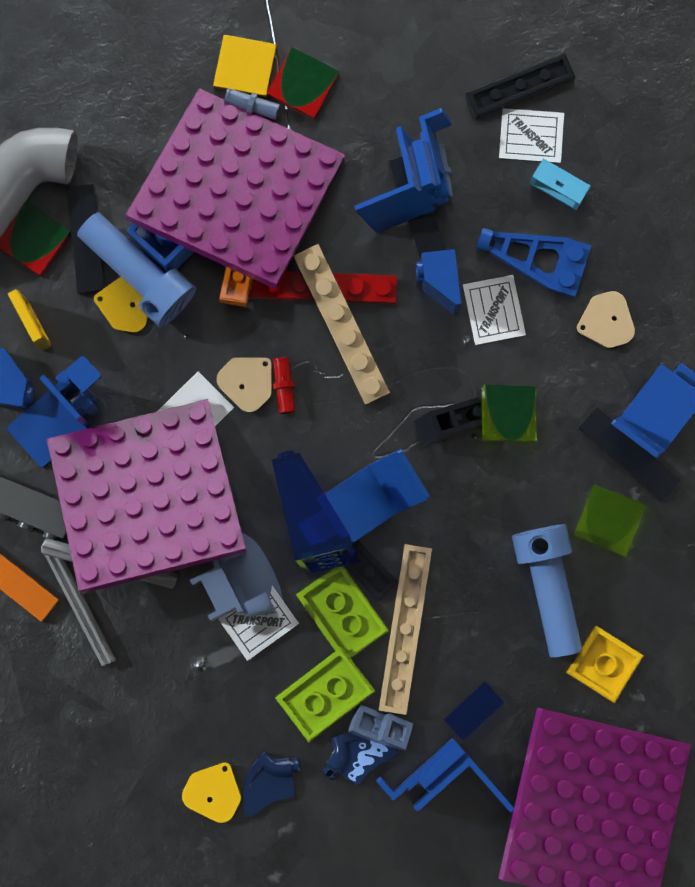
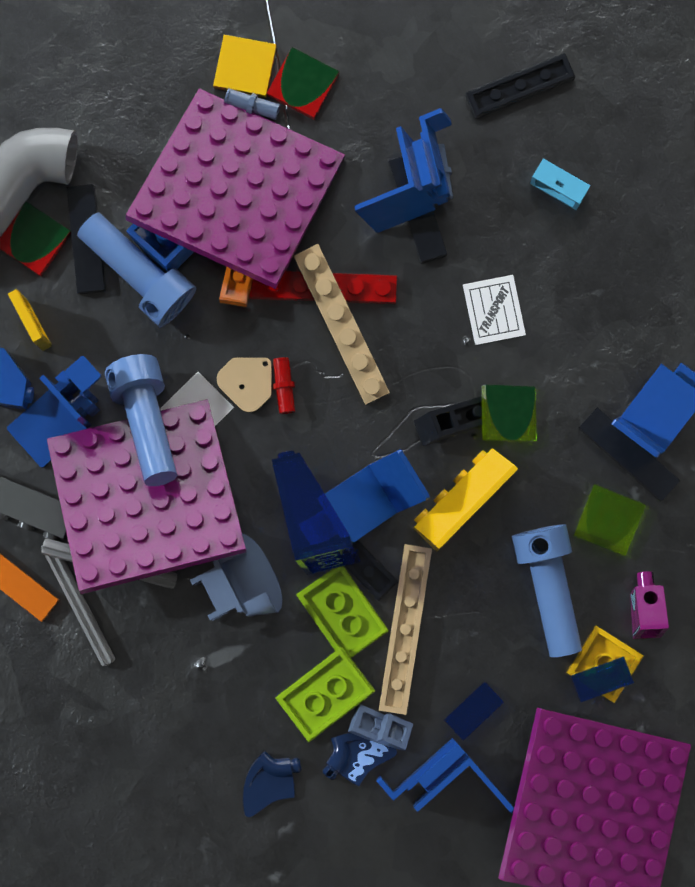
(117, 306): yellow piece -> none
(135, 384): none -> medium blue piece
(216, 784): yellow piece -> none
(258, 632): white sticker -> none
(440, 278): blue slope -> none
(464, 499): none -> yellow slope
(531, 135): white sticker -> none
(569, 266): blue plate -> none
(599, 322): tan piece -> none
(602, 679): none -> clear blue tile
(652, 618): none -> magenta torso

